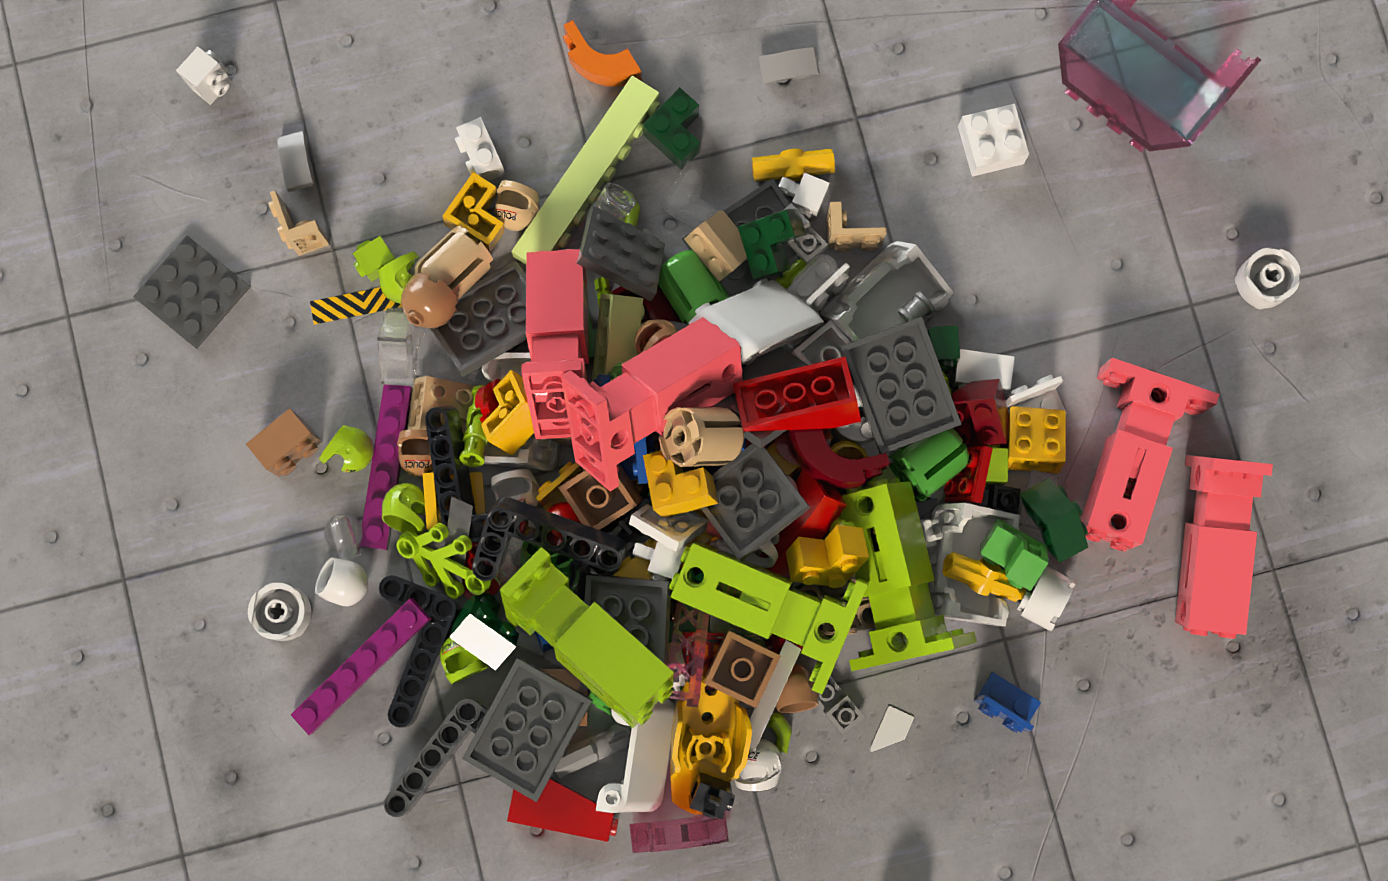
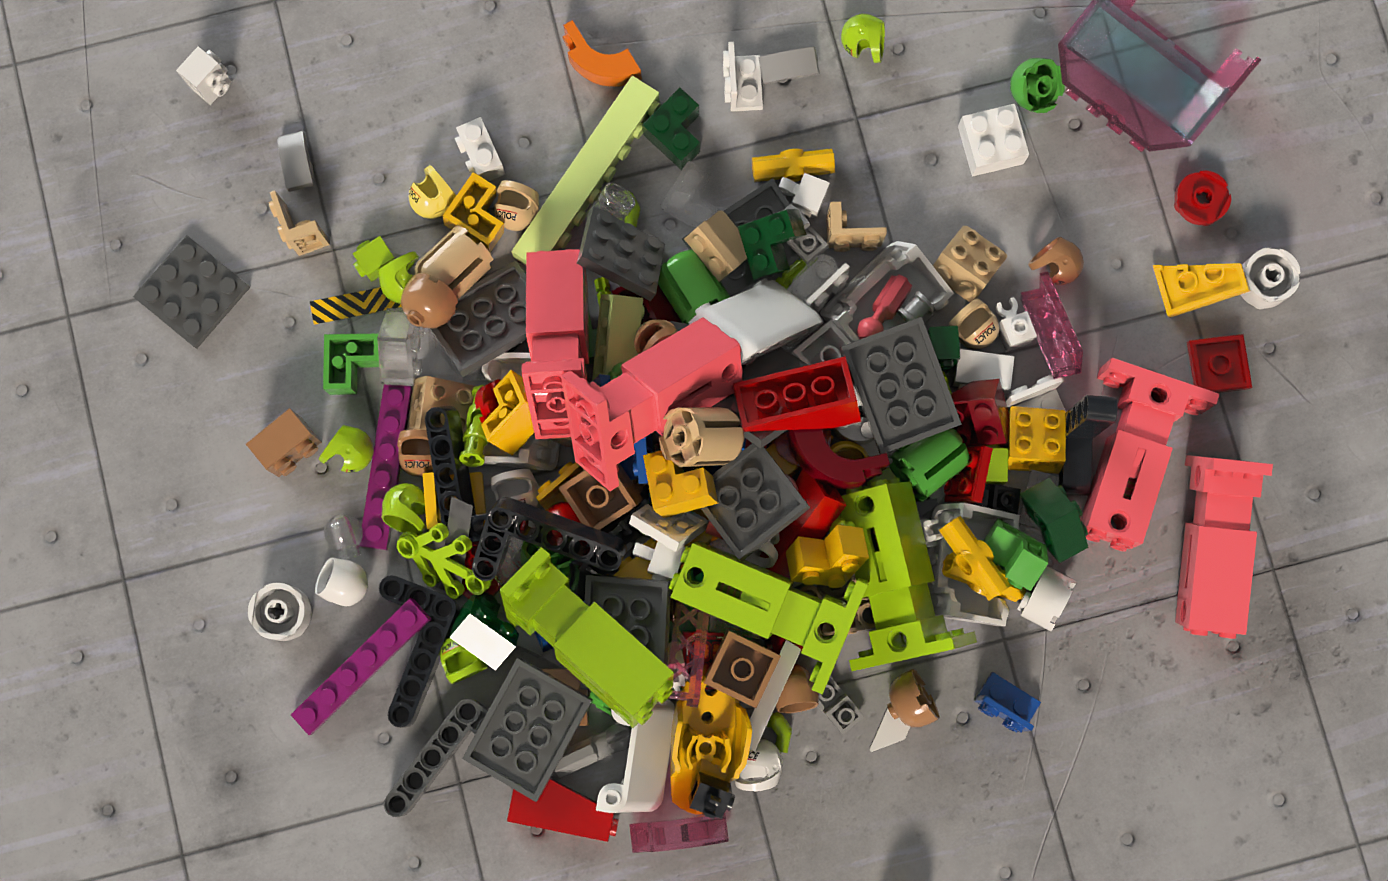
(342, 359): none -> bright green brick
(431, 196): none -> light yellow helmet
(742, 81): none -> white bracket
(864, 32): none -> lime helmet
(885, 306): none -> coral piece
(911, 701): none -> medium nougat cylinder
(969, 263): none -> tan bracket
(974, 558): none -> yellow piece
(976, 325): none -> tan helmet
(1015, 329): none -> white brick
(1037, 85): none -> bright green cylinder
(1053, 329): none -> clear pink fence
(1063, 259): none -> medium nougat helmet
(1083, 423): none -> black beam
(1196, 286): none -> yellow wing
(1217, 193): none -> red plate
(1220, 363): none -> red plate

